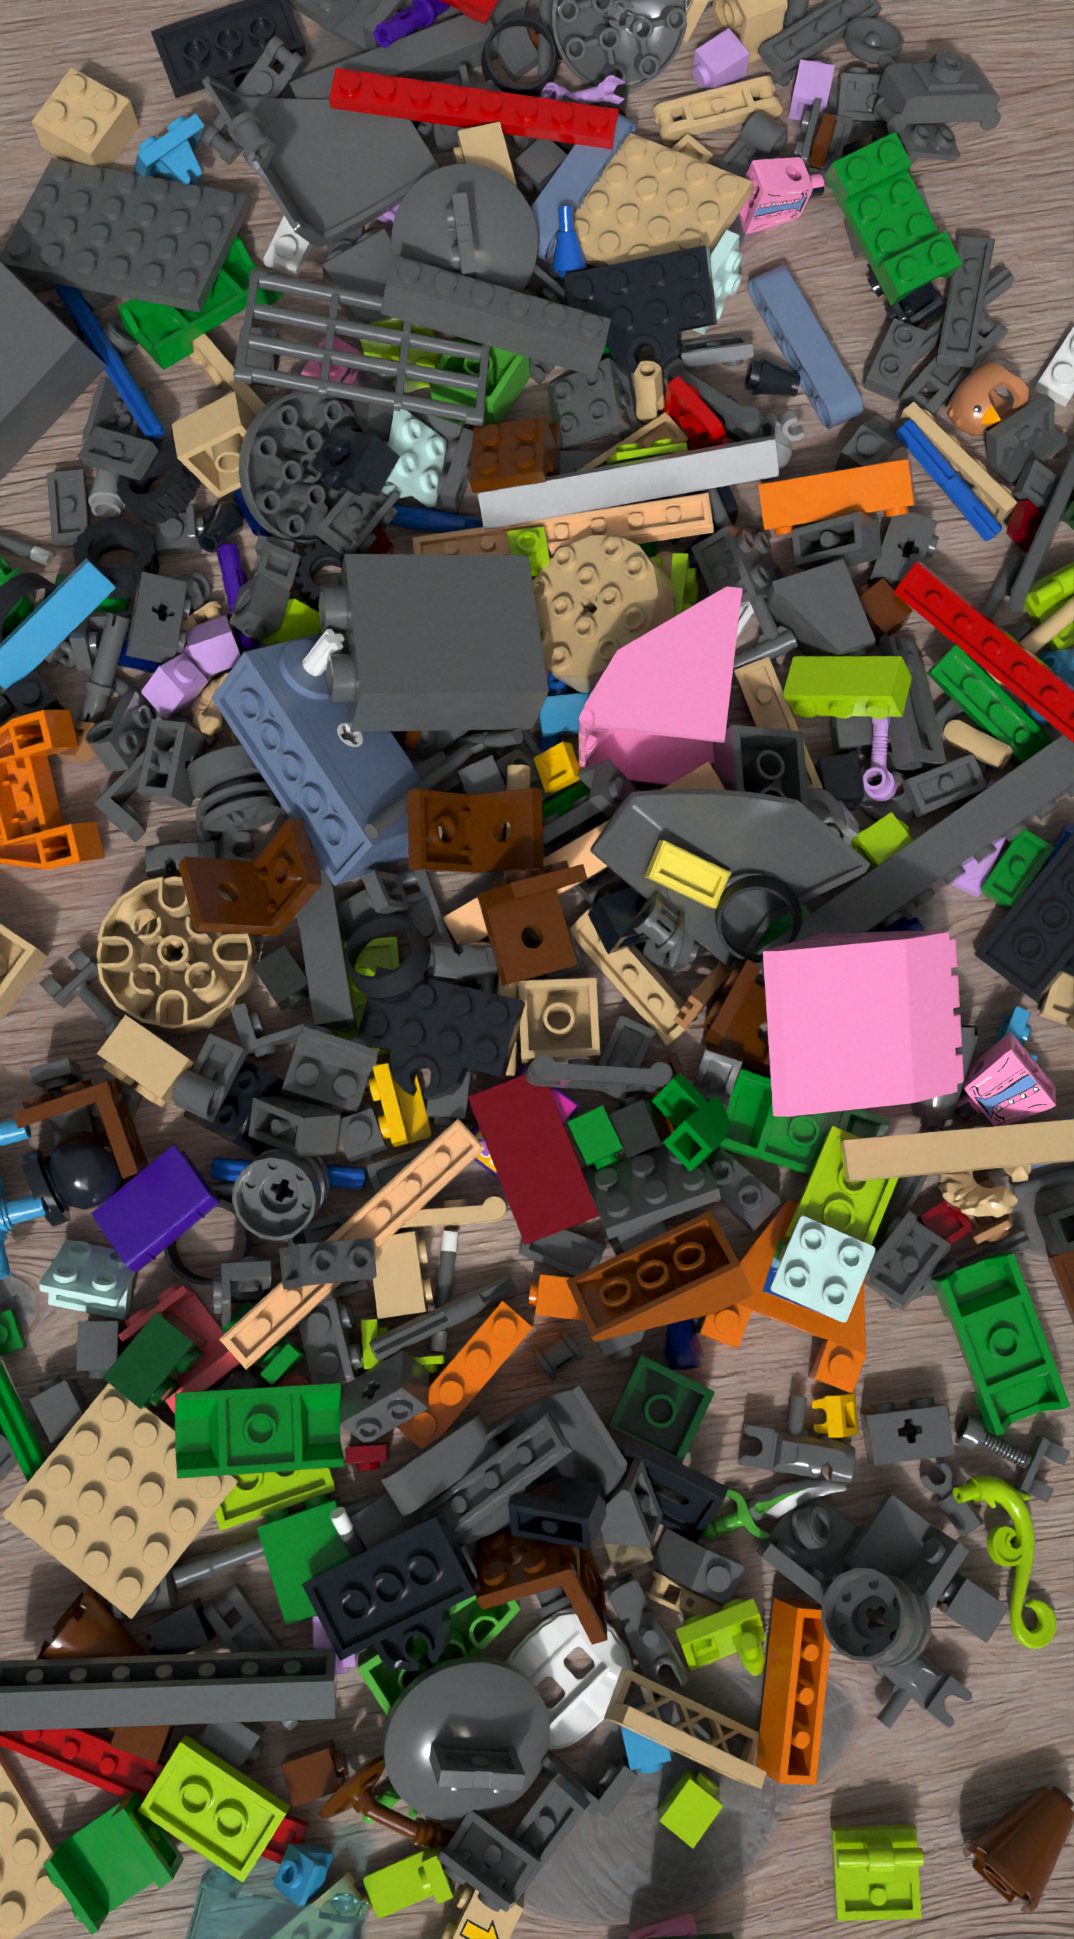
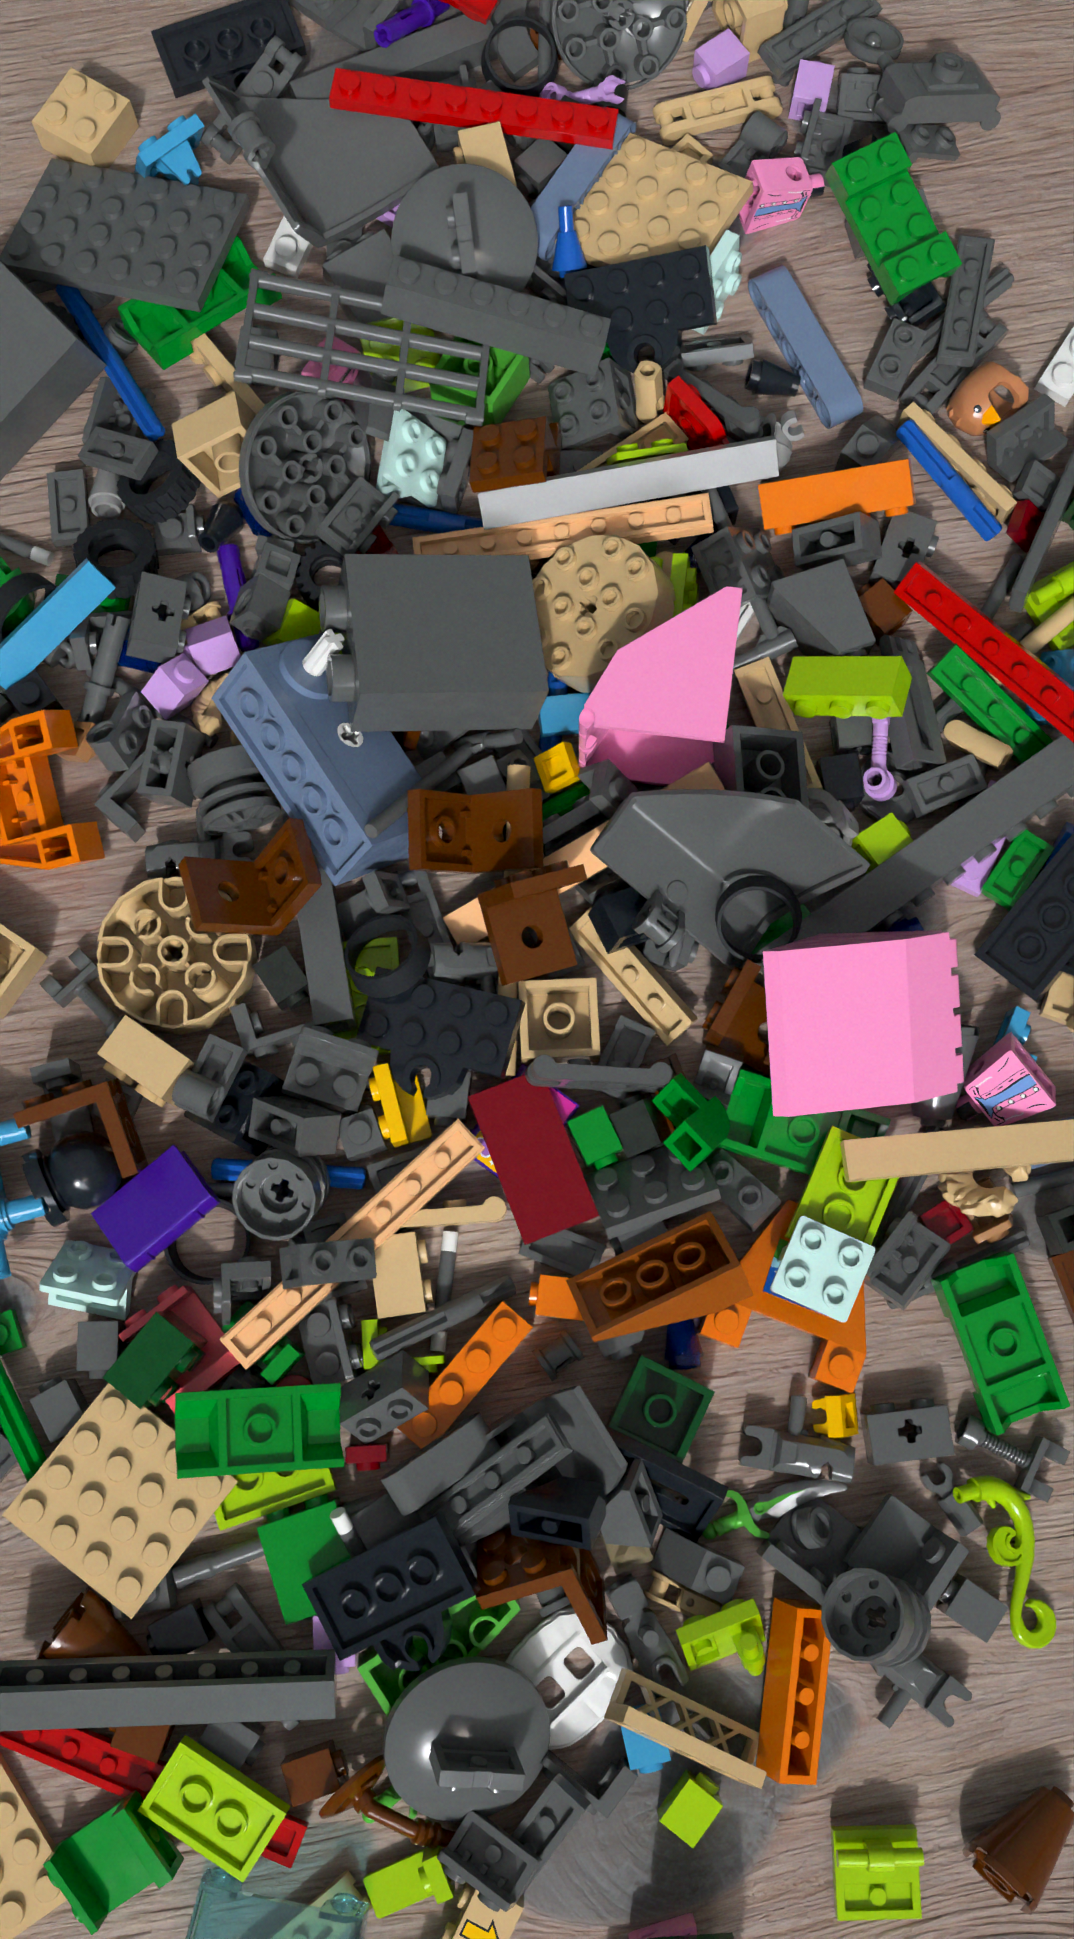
(302, 1871): dark azure bracket -> none
(355, 462): black brick -> none
(531, 543): lime bracket -> none
(687, 874): light yellow tile -> none
(702, 995): medium nougat tile -> none
(823, 141): reddish brown tile -> none

